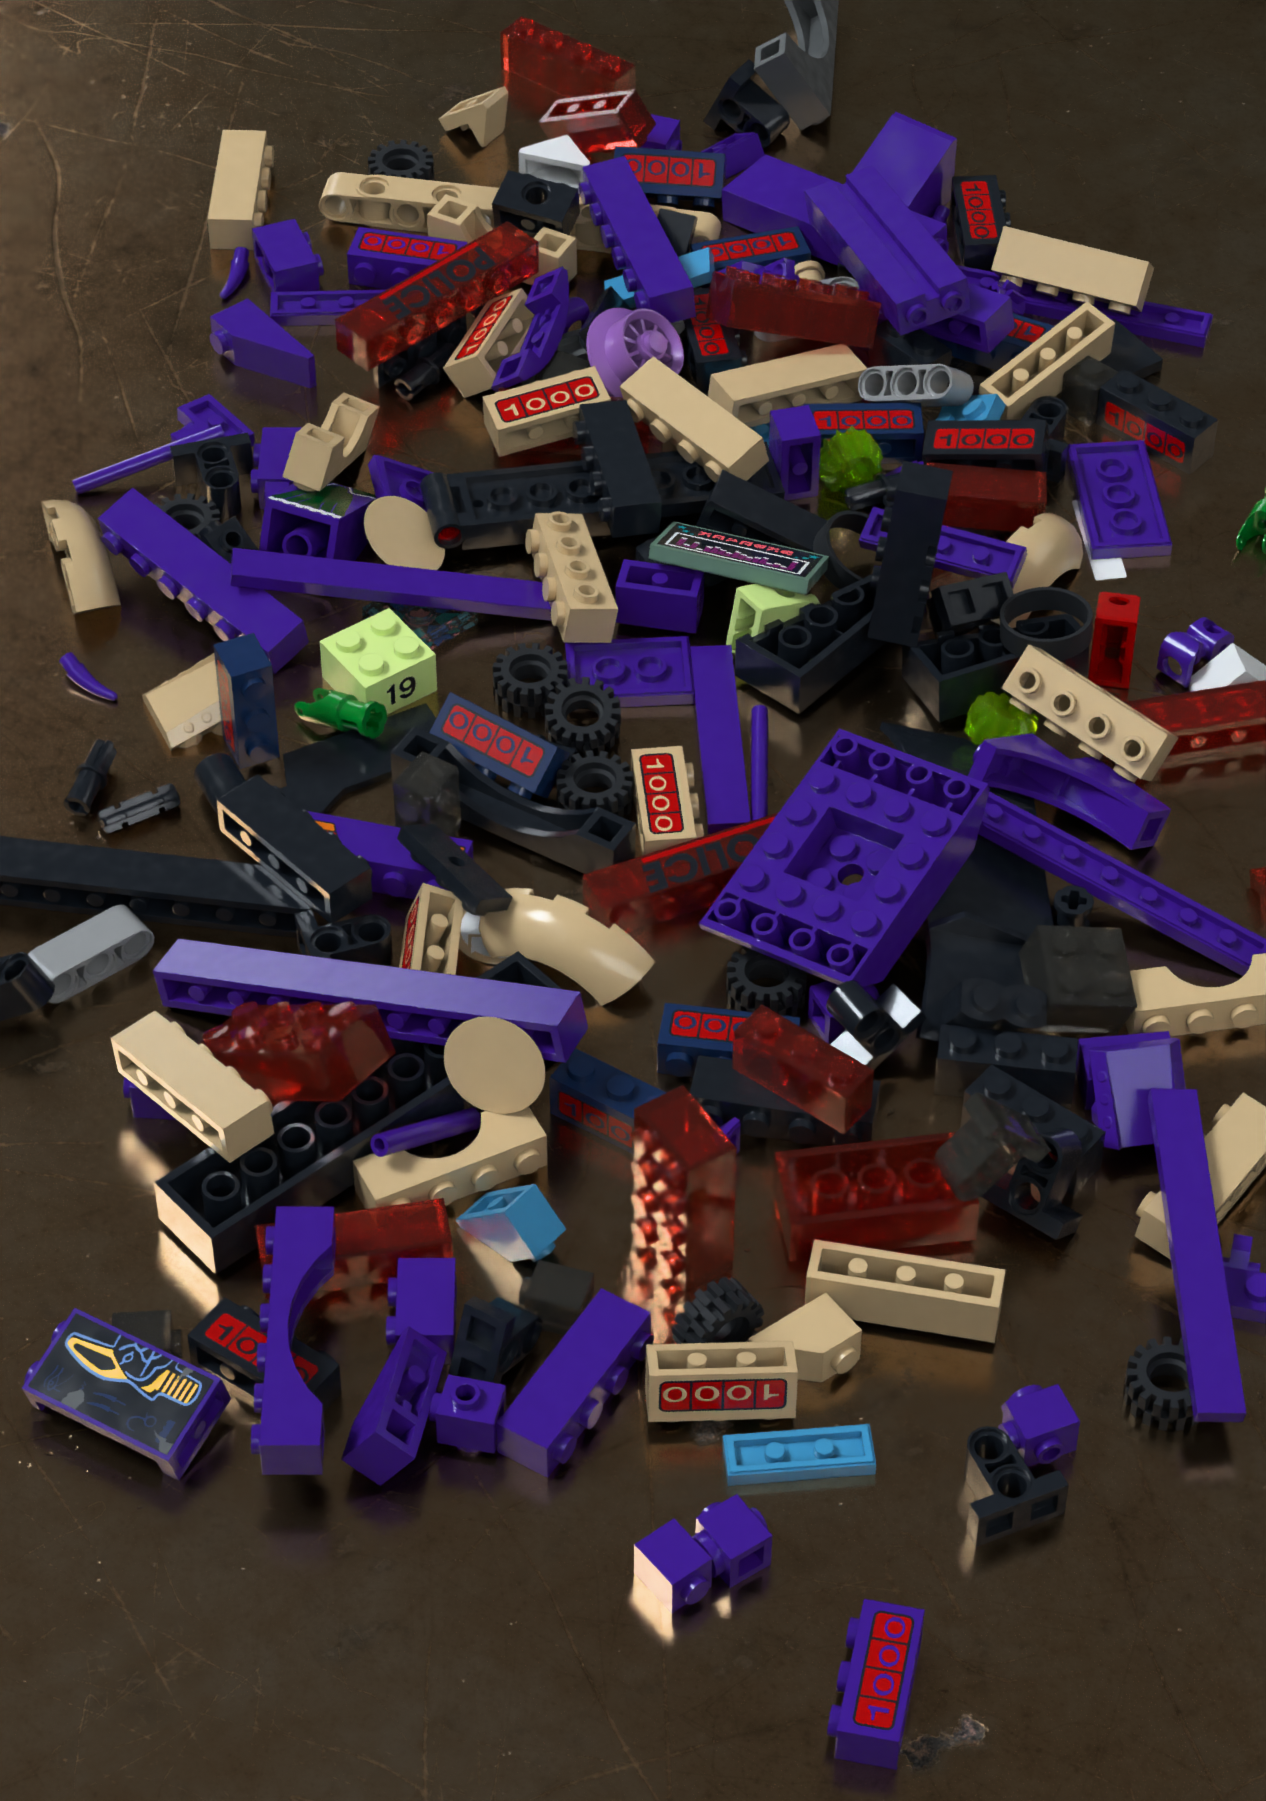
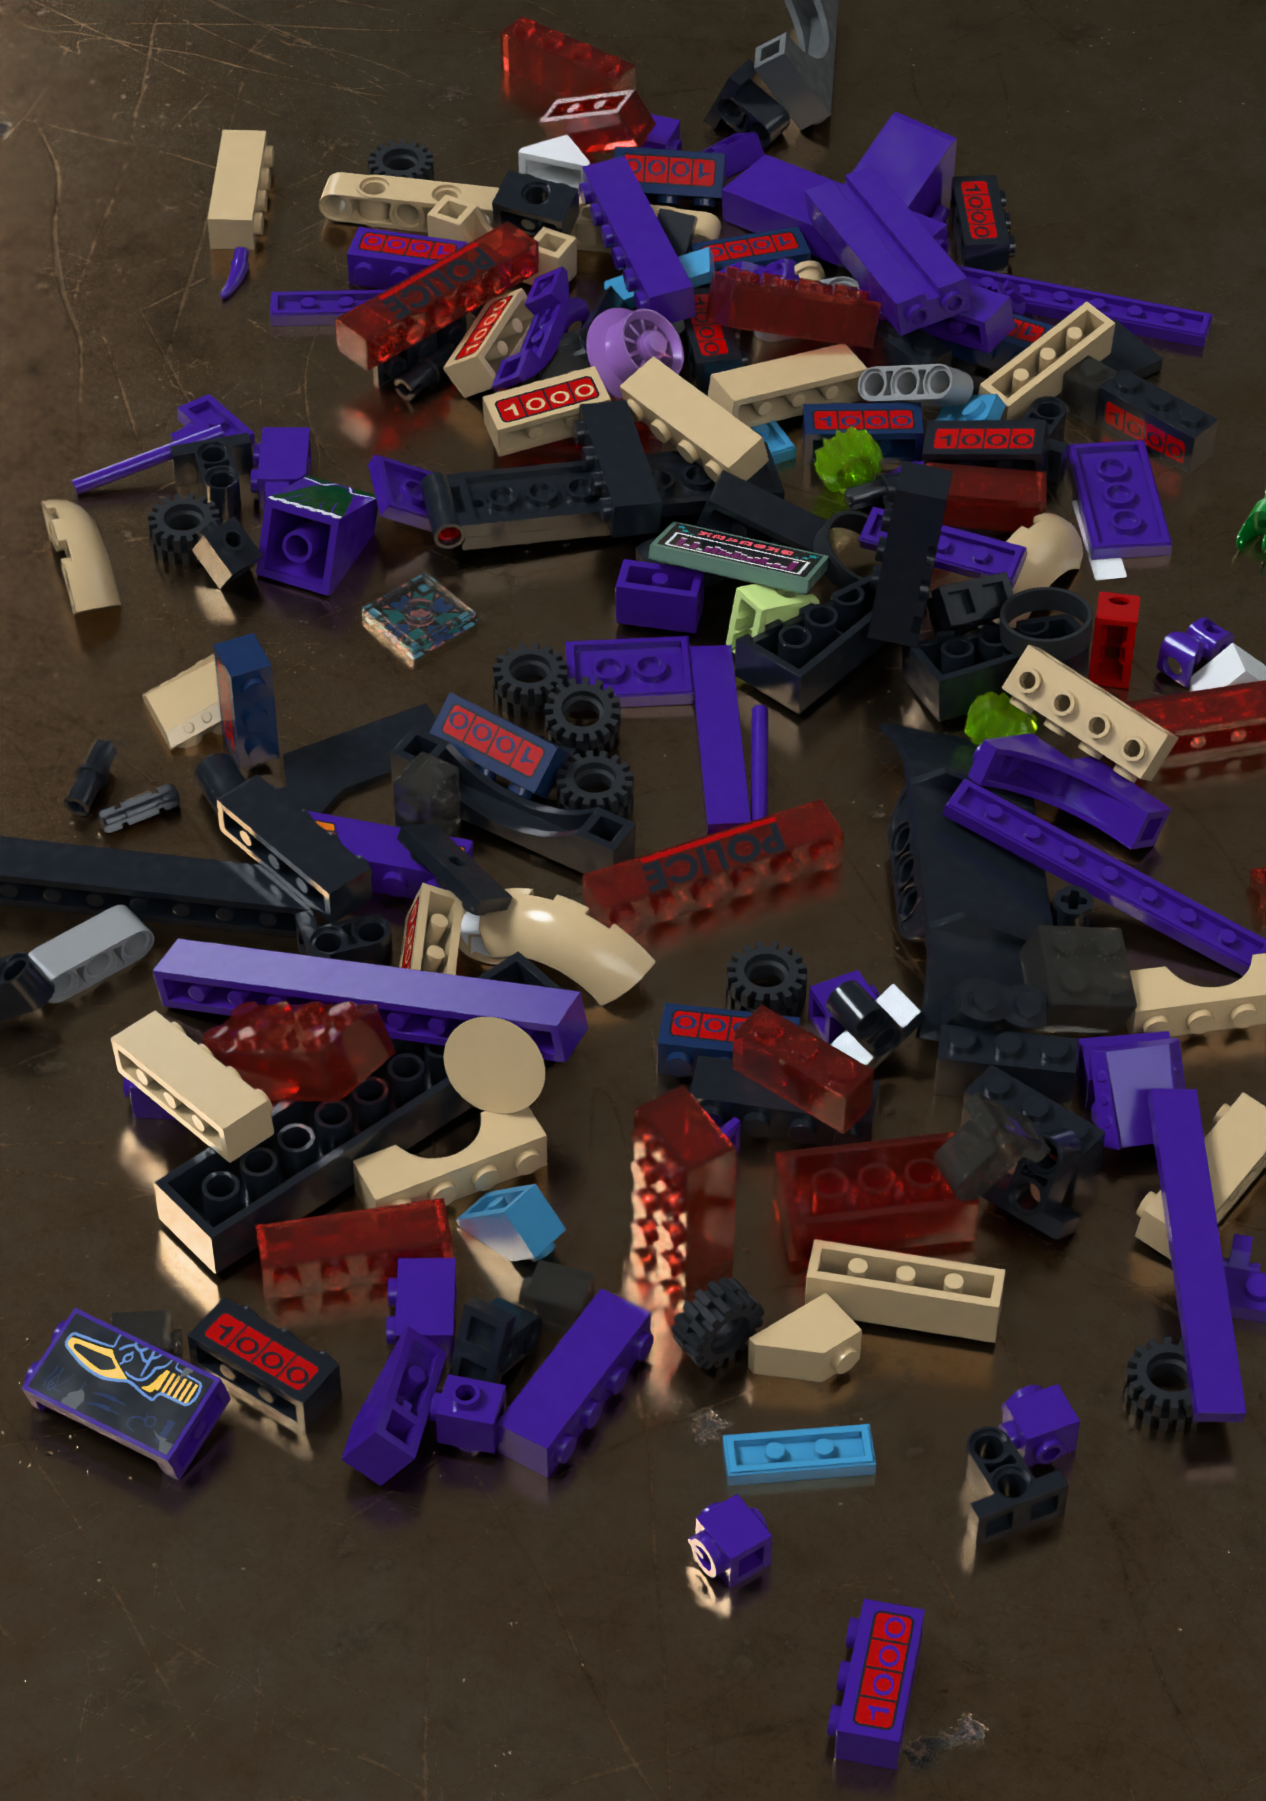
(82, 677): dark purple helmet -> none
(199, 578): dark purple brick -> none
(261, 345): dark purple slope -> none
(287, 257): dark purple brick -> none
(291, 1415): dark purple arch -> none
(326, 451): tan arch -> none
(343, 713): green piece -> none
(379, 662): yellowish green brick -> none
(388, 584): dark purple tile -> none
(402, 534): tan sticker -> none
(425, 1132): dark purple piece -> none
(482, 114): tan slope -> none
(572, 578): tan brick -> none
(598, 1098): dark blue brick -> none
(663, 798): tan brick -> none
(673, 1566): dark purple brick -> none
(721, 1381): tan brick -> none
(796, 450): dark purple brick -> none
(852, 814): dark purple slope -> none
(1072, 269): tan brick -> none

